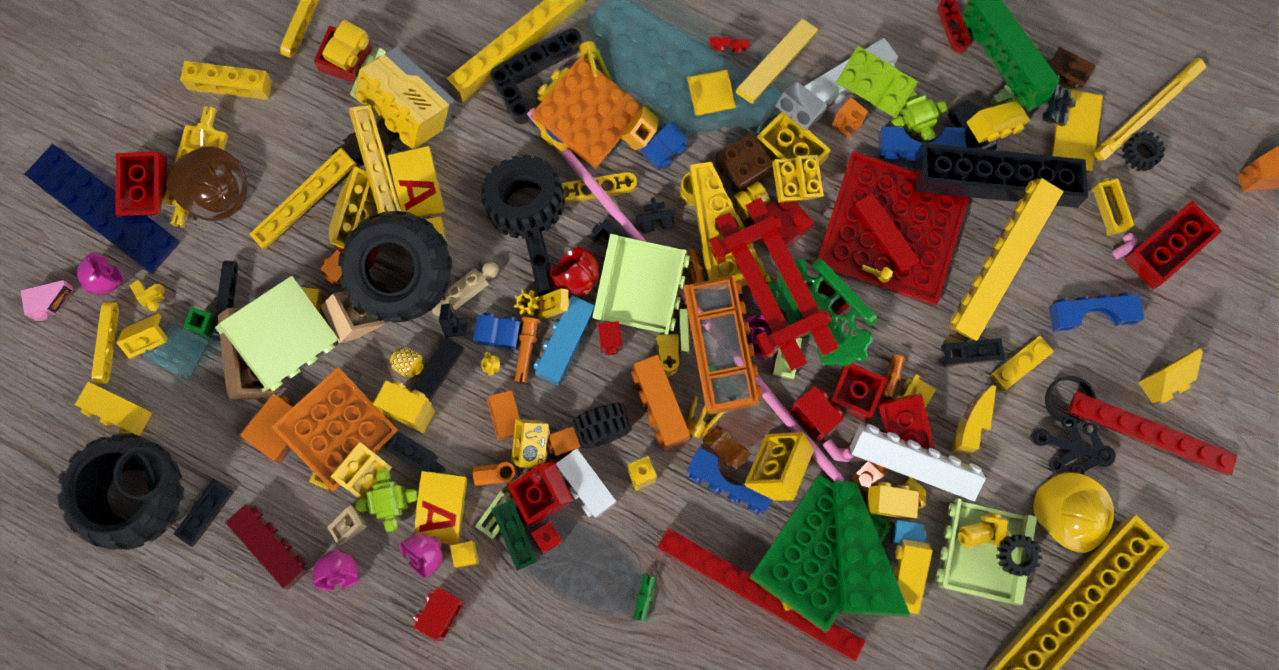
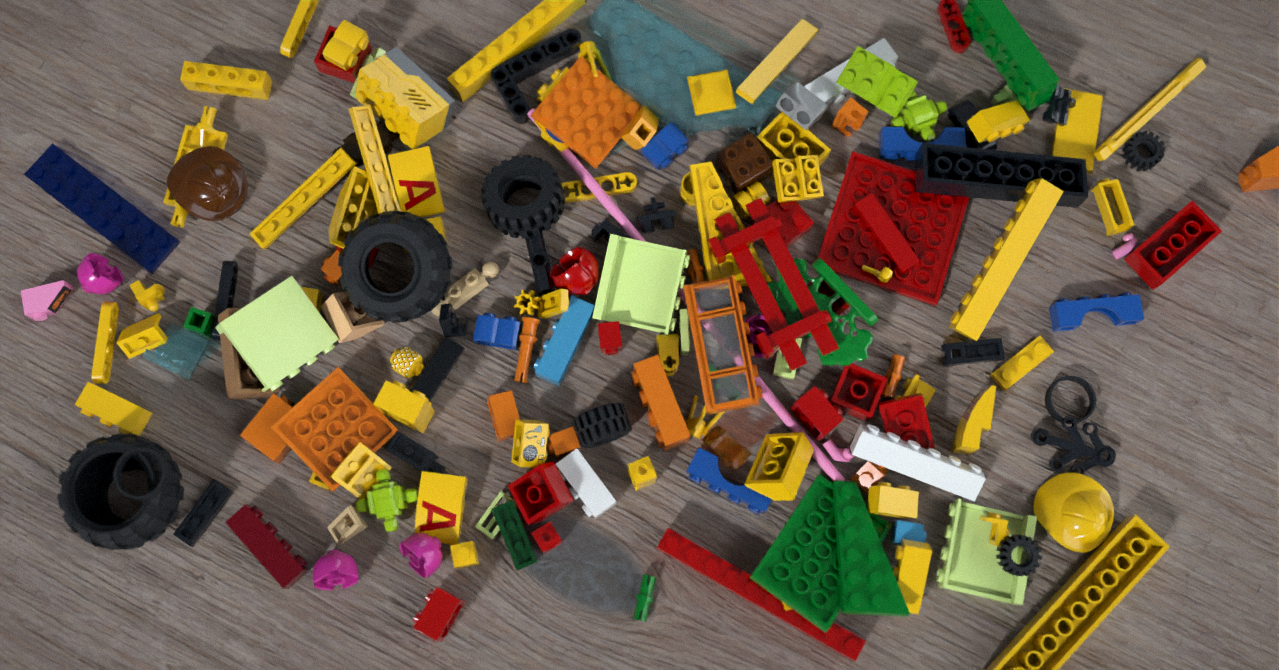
(140, 183): red slope -> none
(490, 364): yellow plate -> none
(493, 474): orange piece -> none
(723, 43): red plate -> none
(915, 486): yellow arm -> none
(975, 534): yellow brick -> none
(1071, 67): reddish brown bracket -> none
(1152, 433): red plate -> none
(1172, 378): yellow slope -> none

